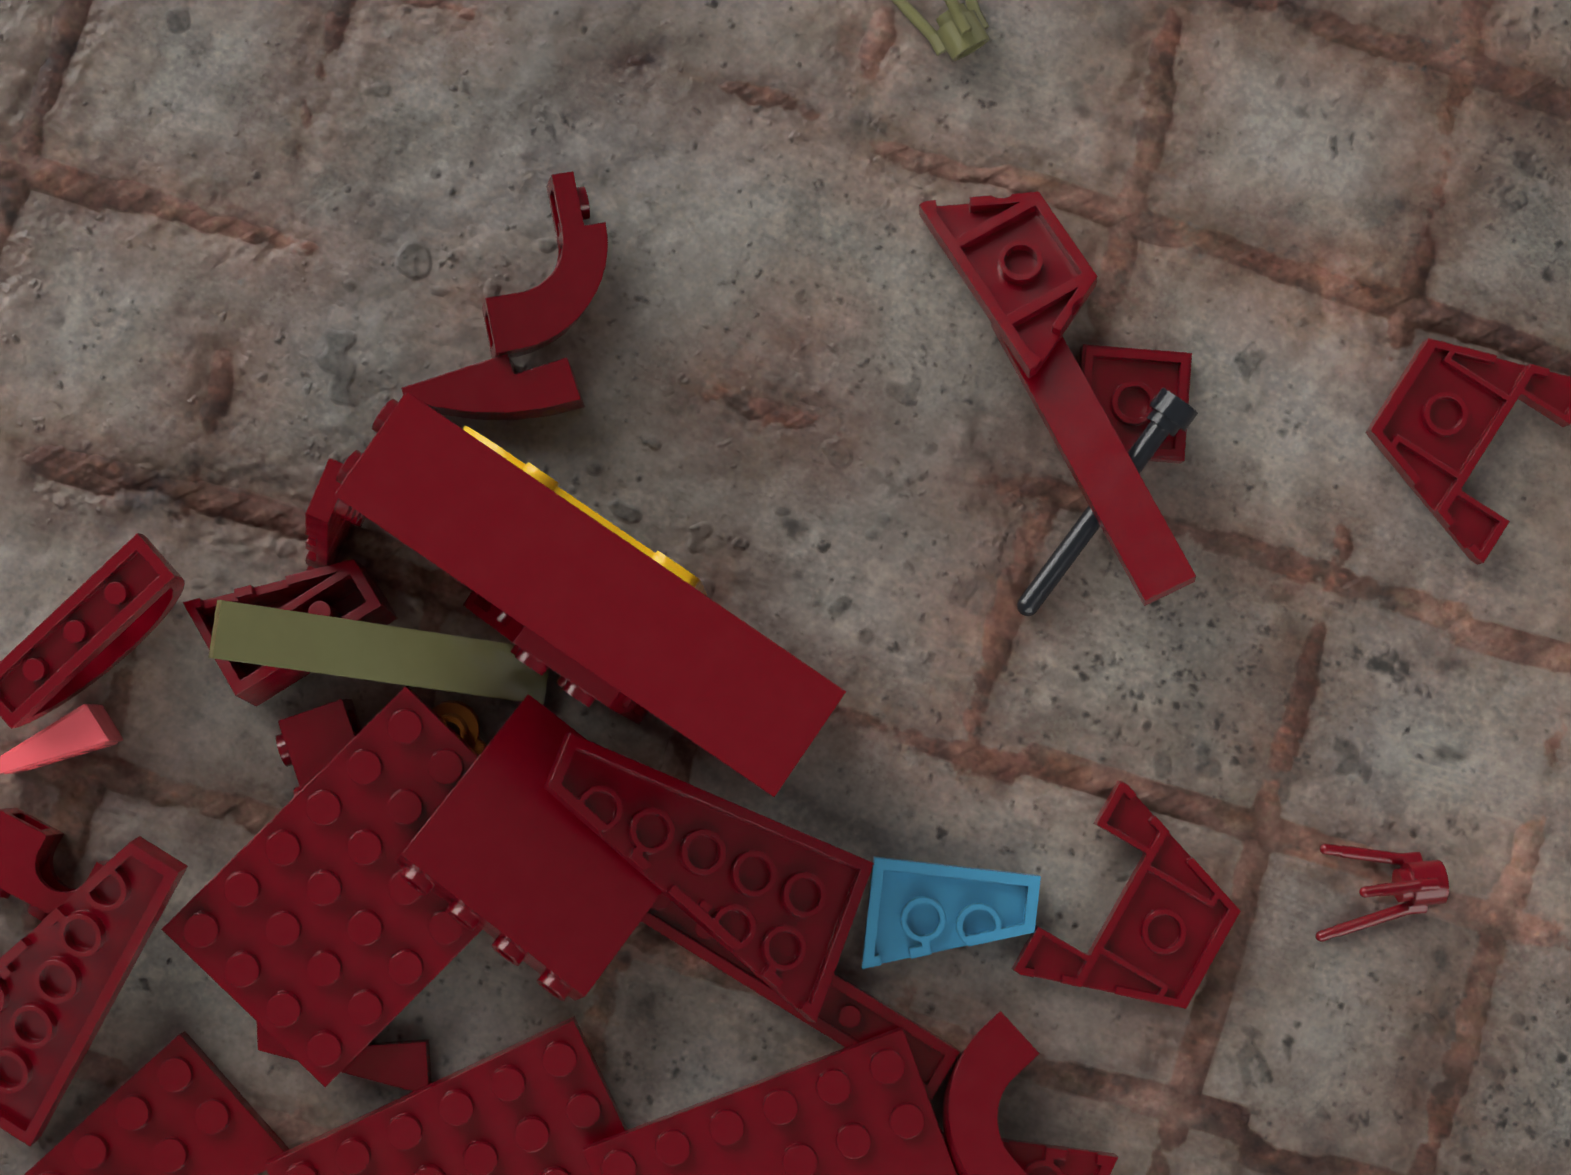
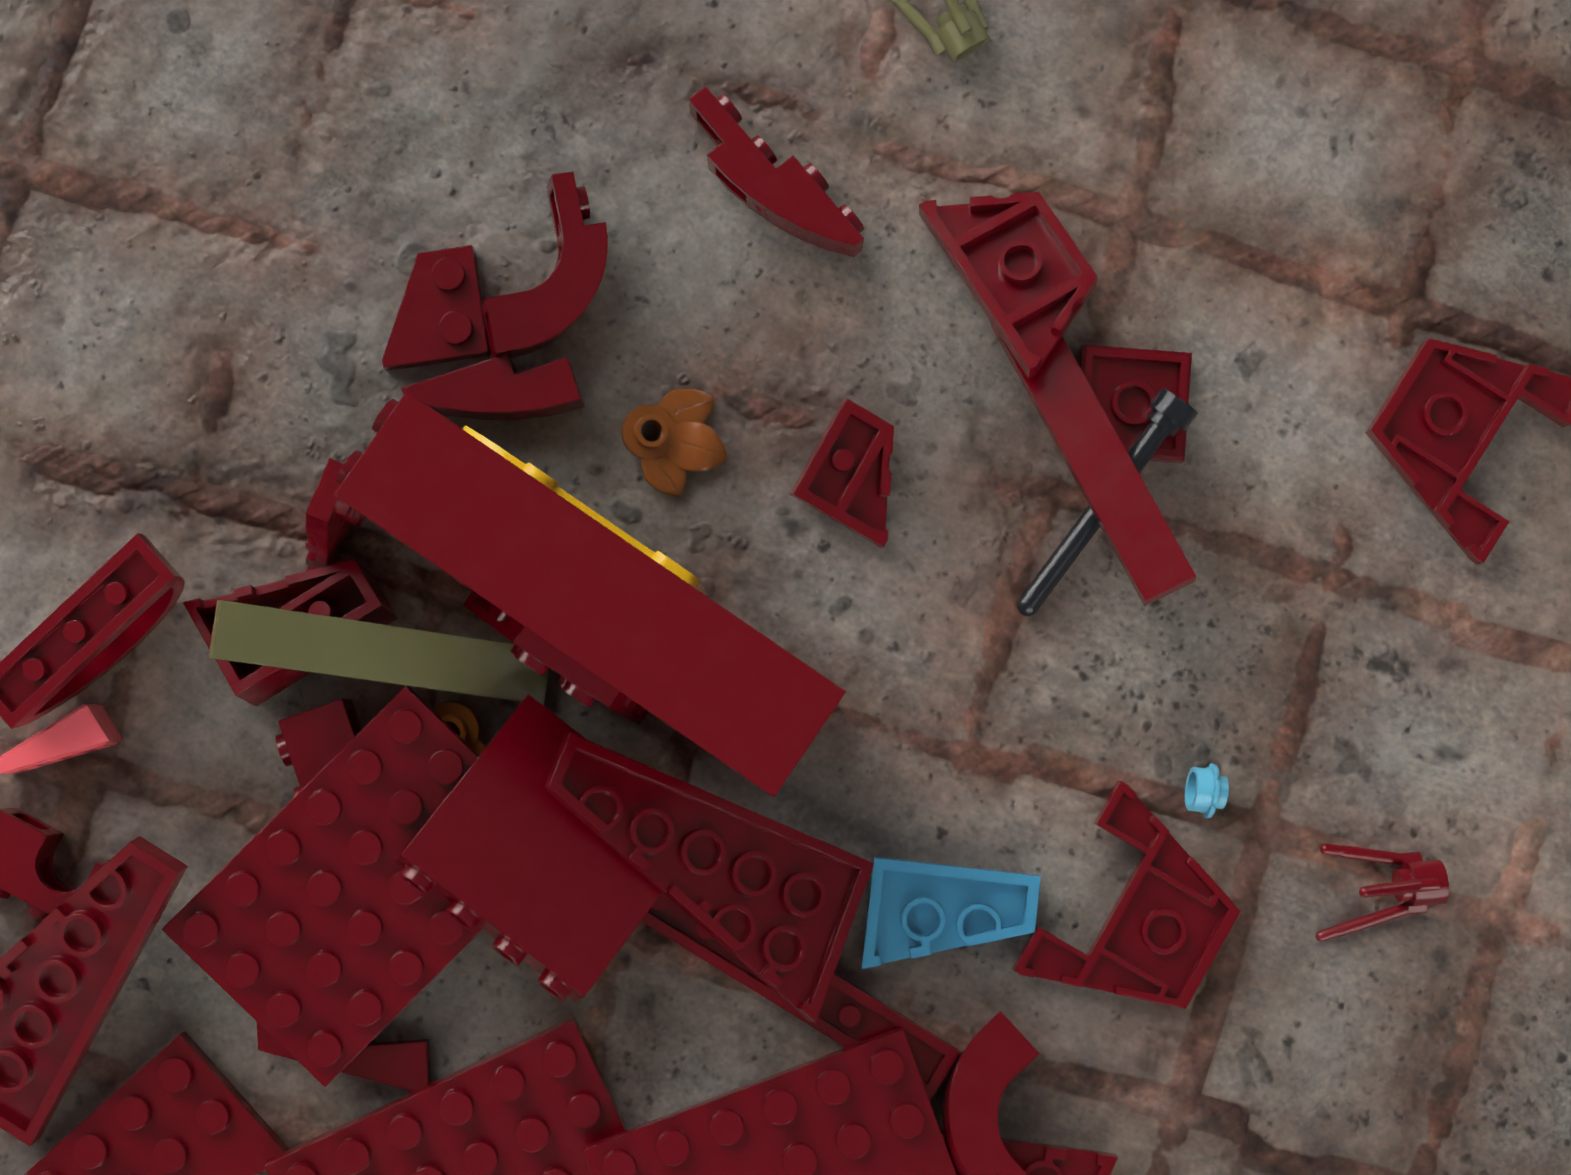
(439, 312): none -> dark red wing
(681, 441): none -> dark orange plate
(786, 195): none -> dark red slope
(851, 472): none -> dark red wing
(1206, 790): none -> medium azure plate

